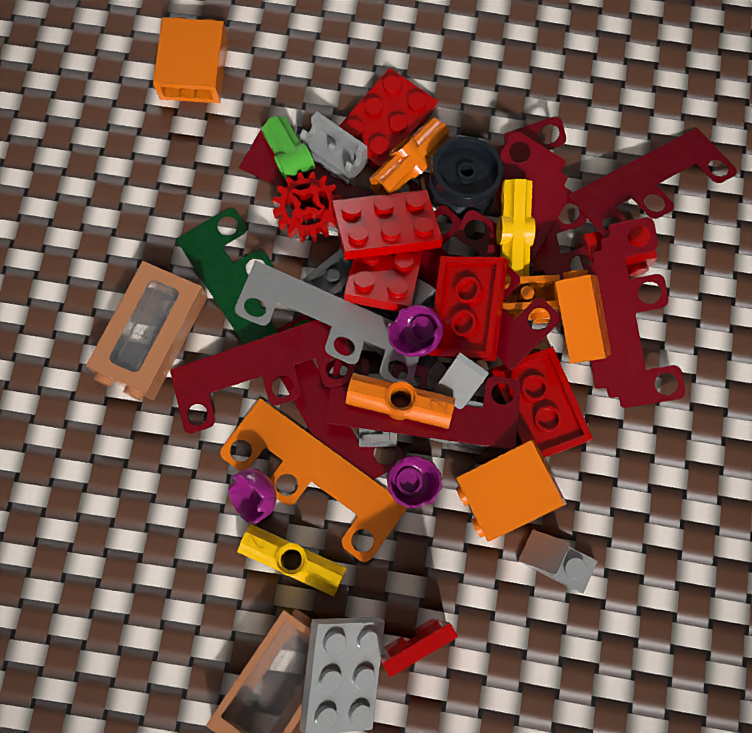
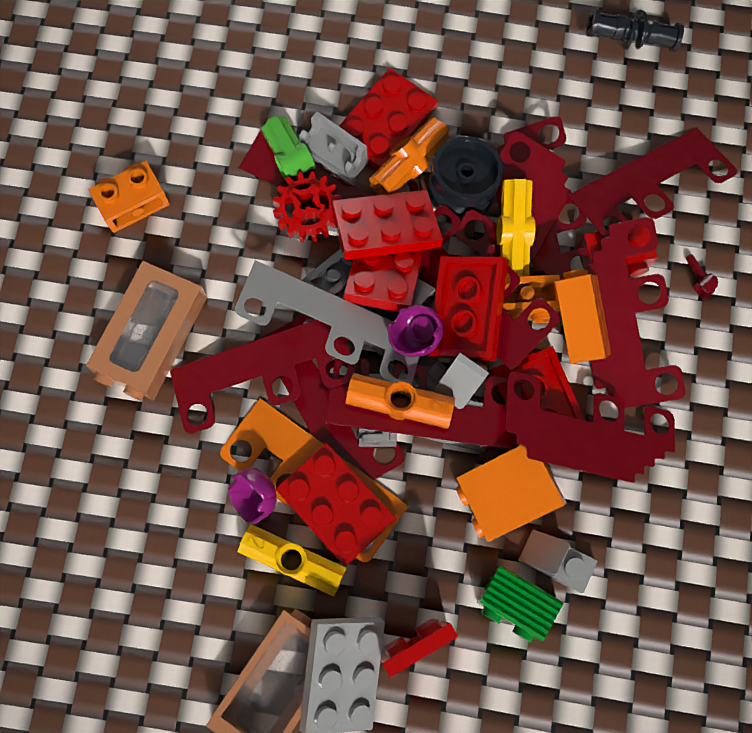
(128, 196): none -> orange brick
(191, 60): orange brick -> none
(222, 277): dark green piece -> none
(335, 504): none -> red plate
(414, 481): magenta hair -> none
(520, 604): none -> green brick
(582, 445): none -> dark red piece
(634, 29): none -> black piece
(707, 282): none -> dark red hand

